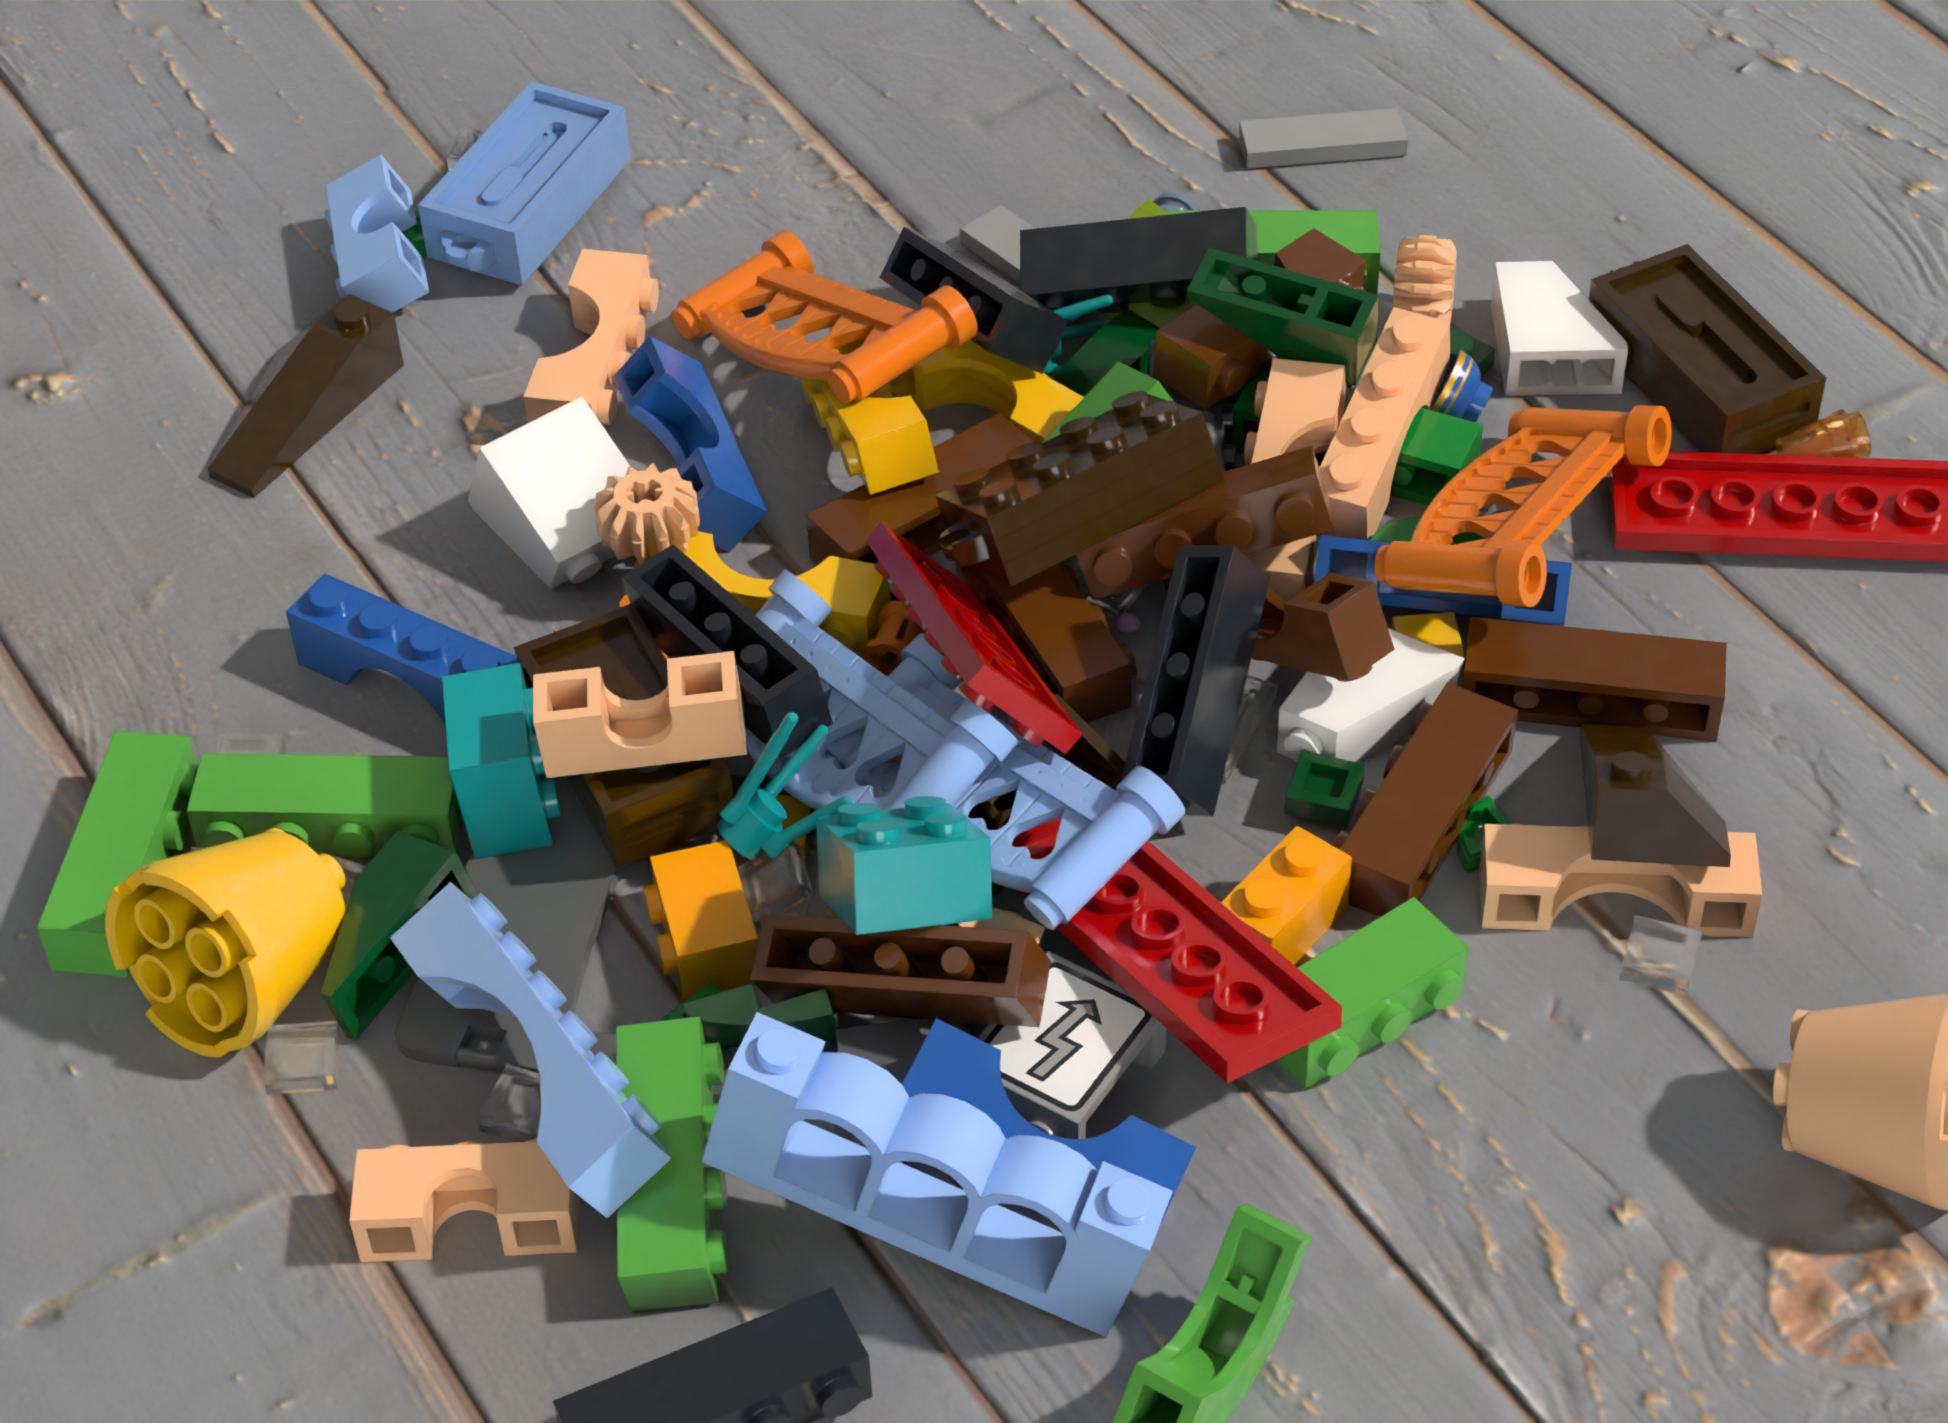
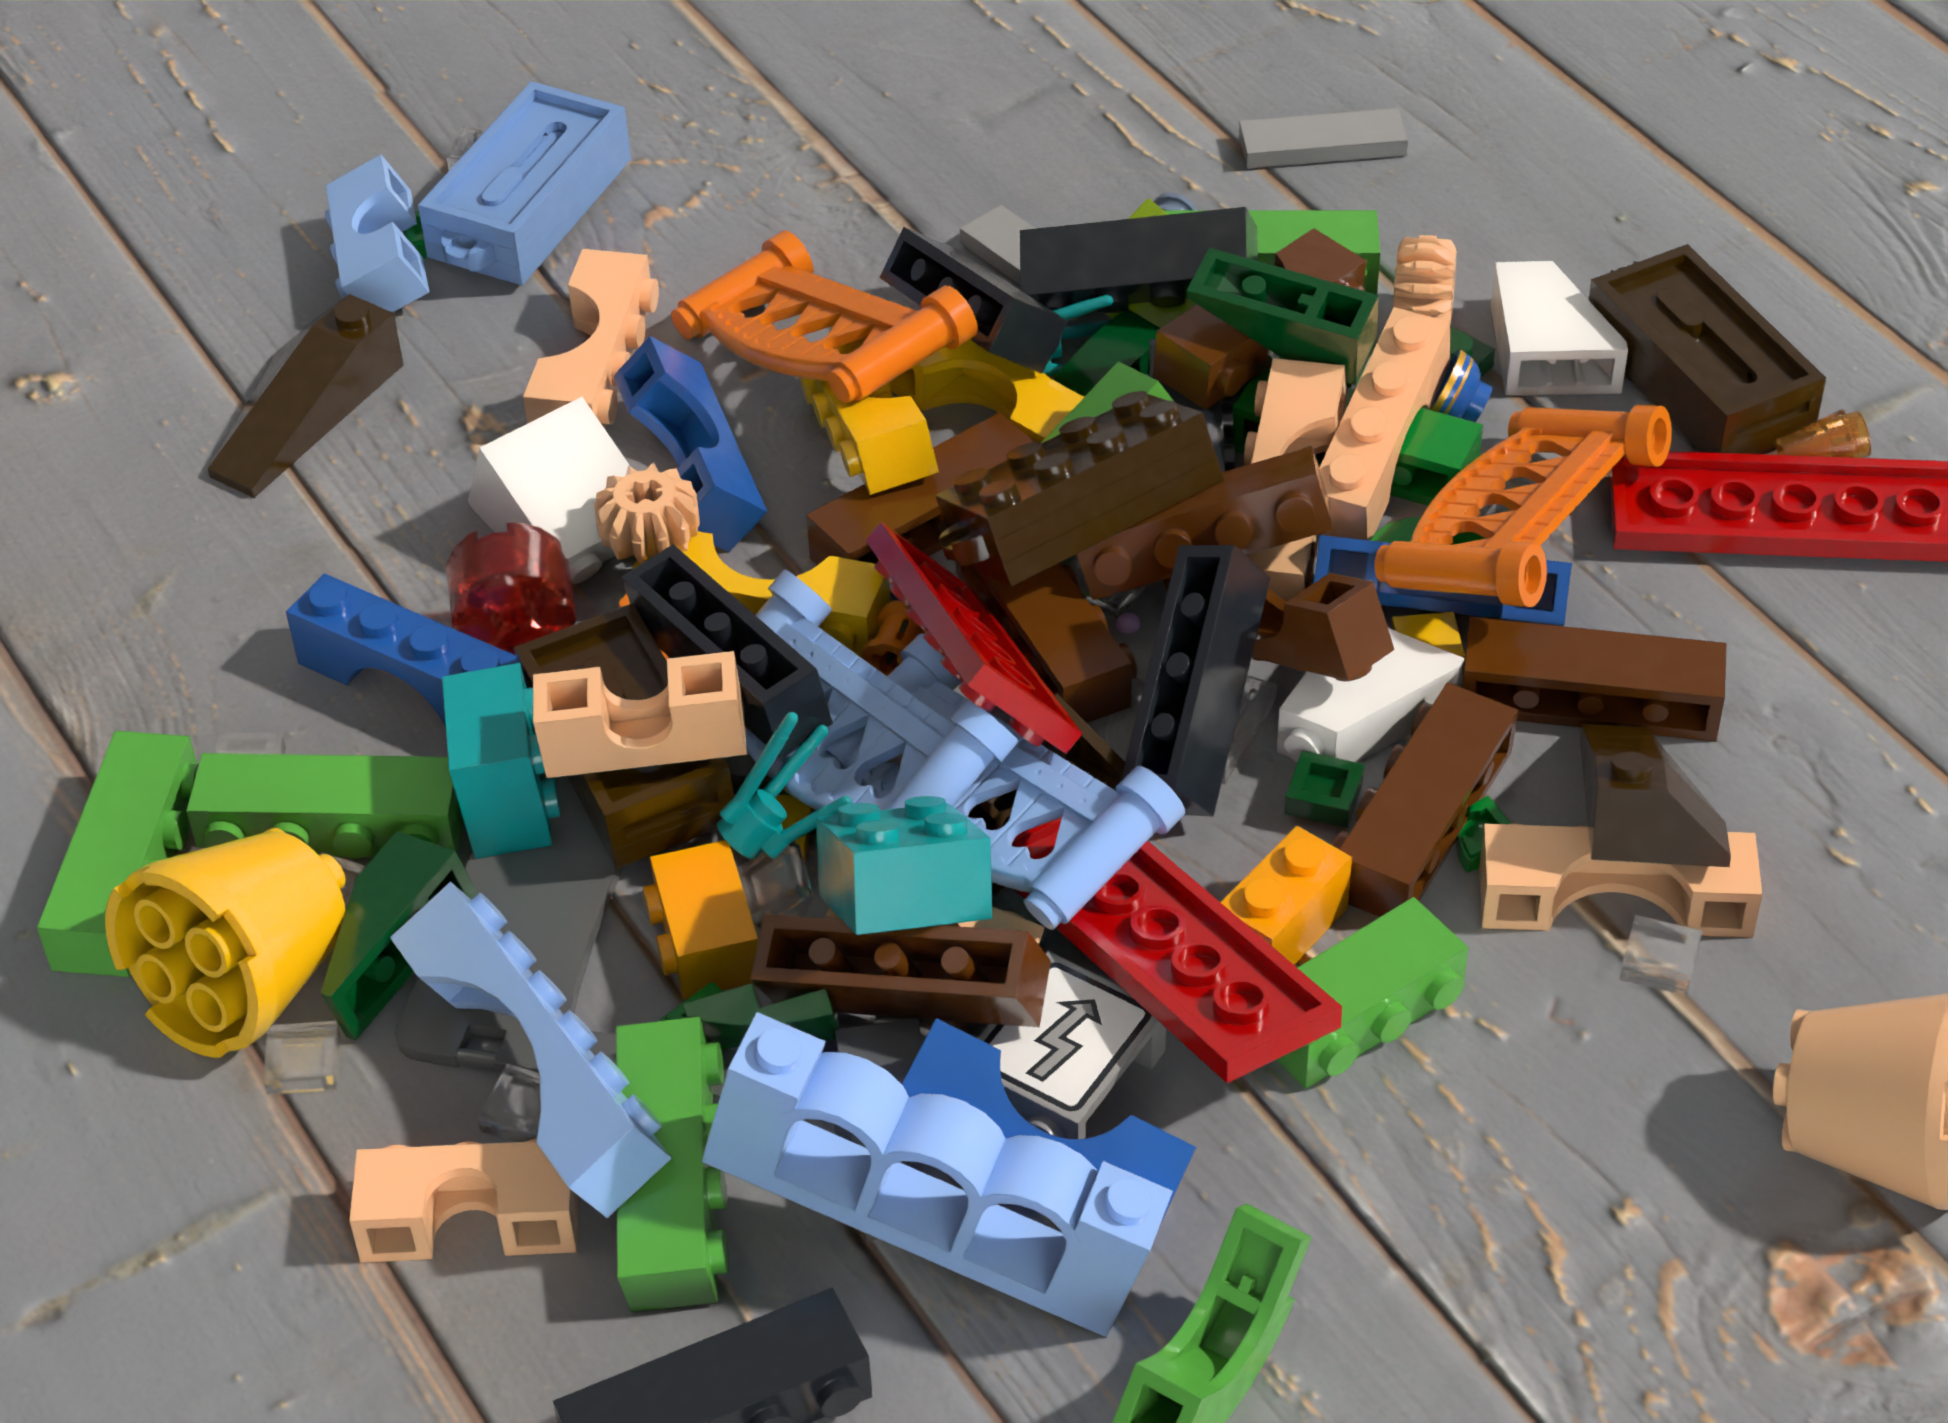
(510, 586): none -> clear red brick

